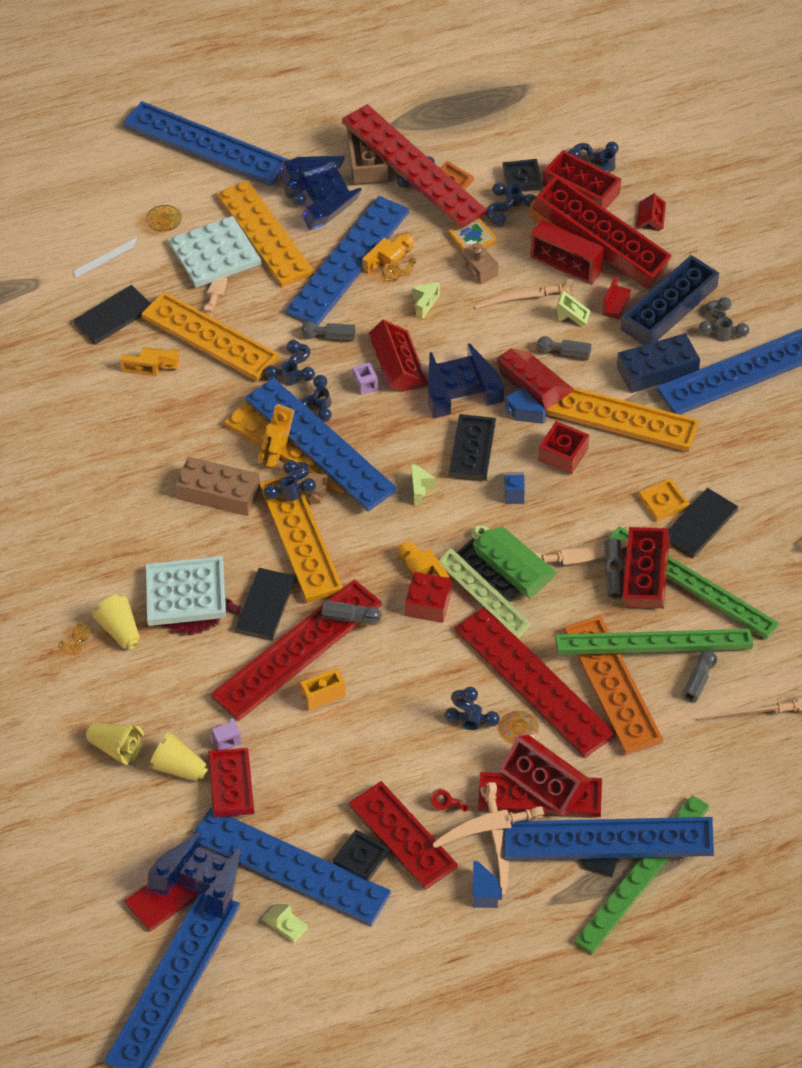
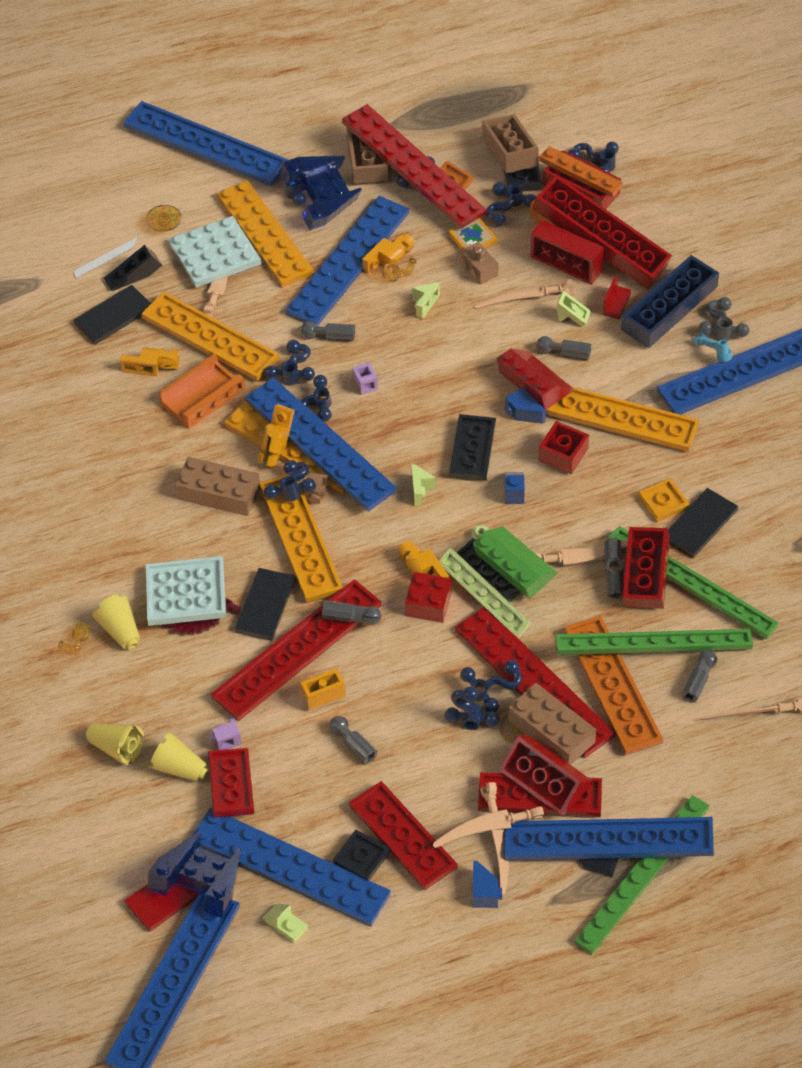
(135, 268): none -> black slope
(201, 391): none -> orange panel
(354, 740): none -> dark grey piece
(397, 357): red slope -> none
(447, 801): red plate -> none
(460, 379): clear blue wedge -> none
(491, 704): none -> dark blue piece
(510, 143): none -> medium nougat brick
(552, 723): none -> medium nougat brick
(580, 171): none -> orange plate
(652, 212): red panel -> none
(657, 362): dark blue brick -> none
(721, 347): none -> medium azure brick

